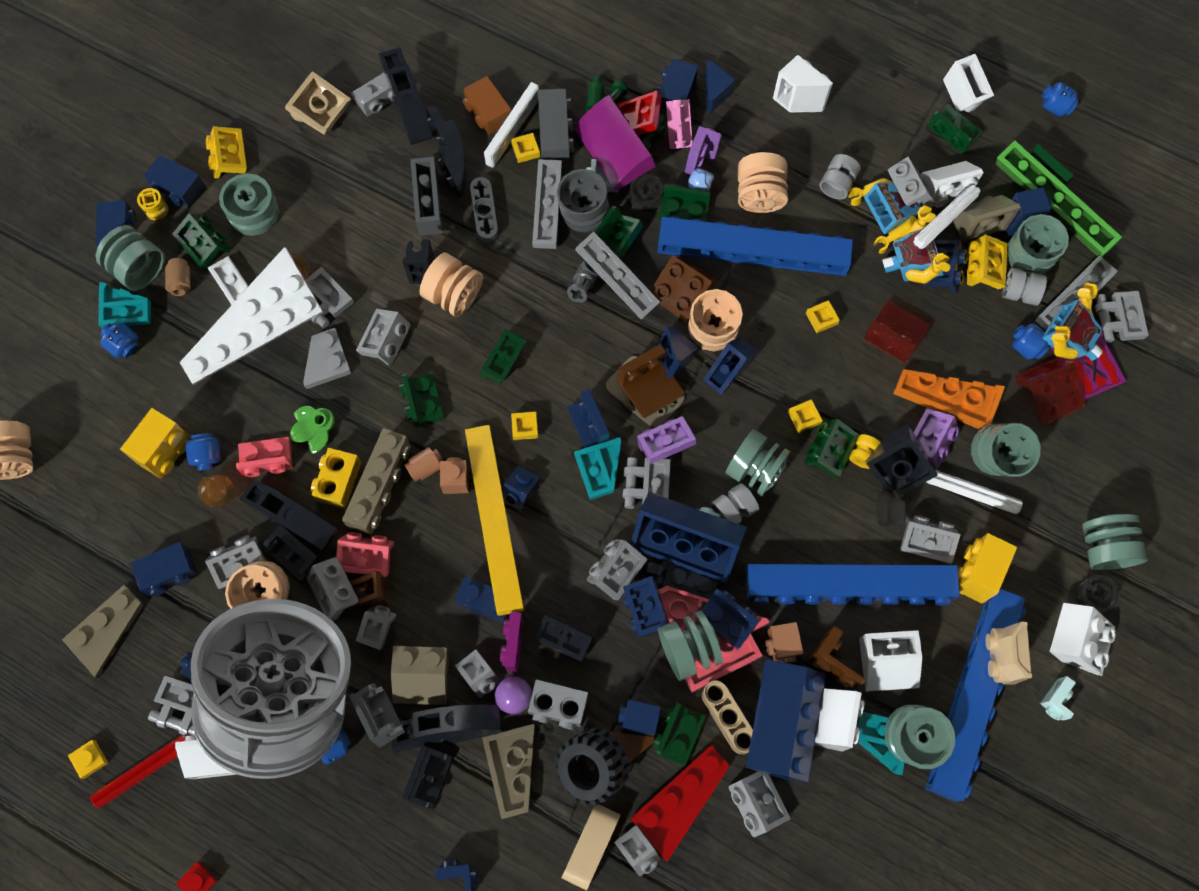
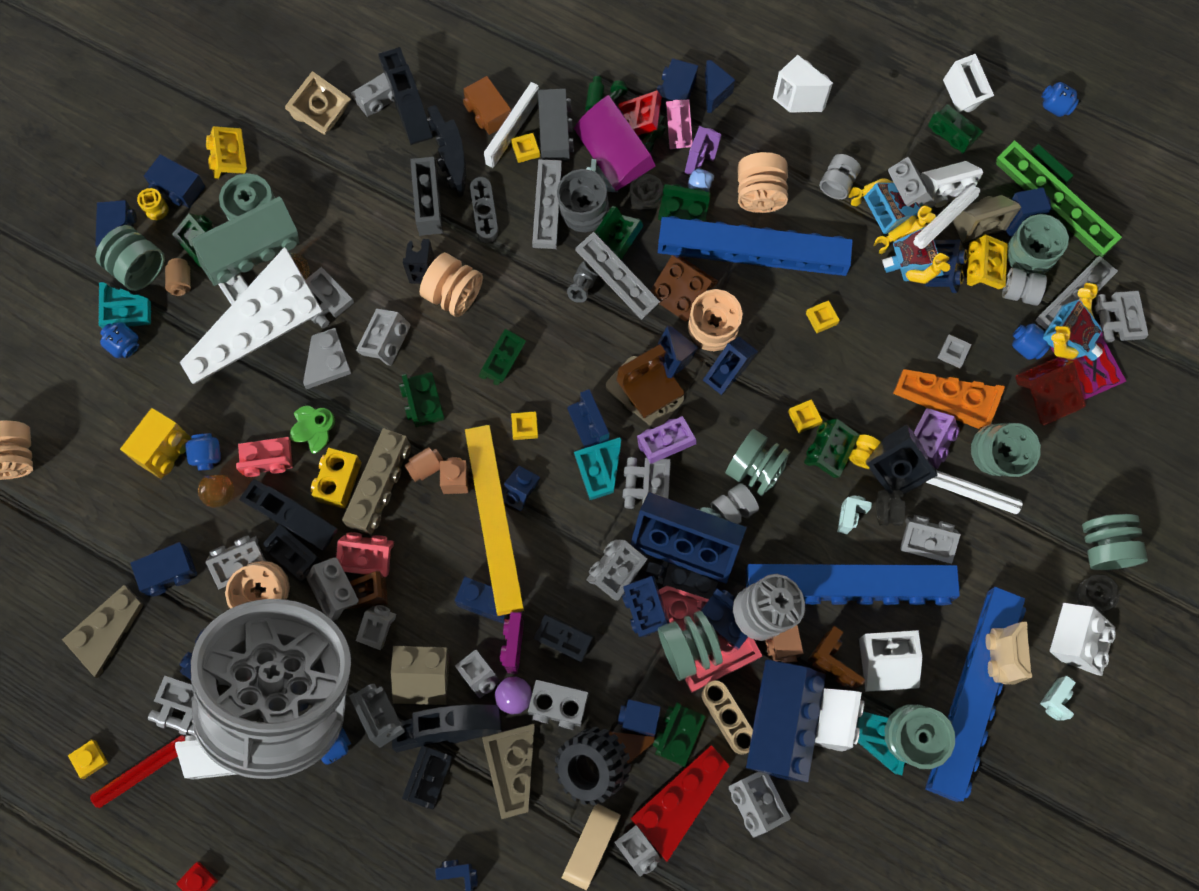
(245, 241): none -> sand green slope
(769, 607): none -> light grey wheel
(848, 516): none -> light aqua bracket
(896, 332): clear red bracket -> none
(954, 351): none -> light grey plate
(985, 567): yellow brick -> none

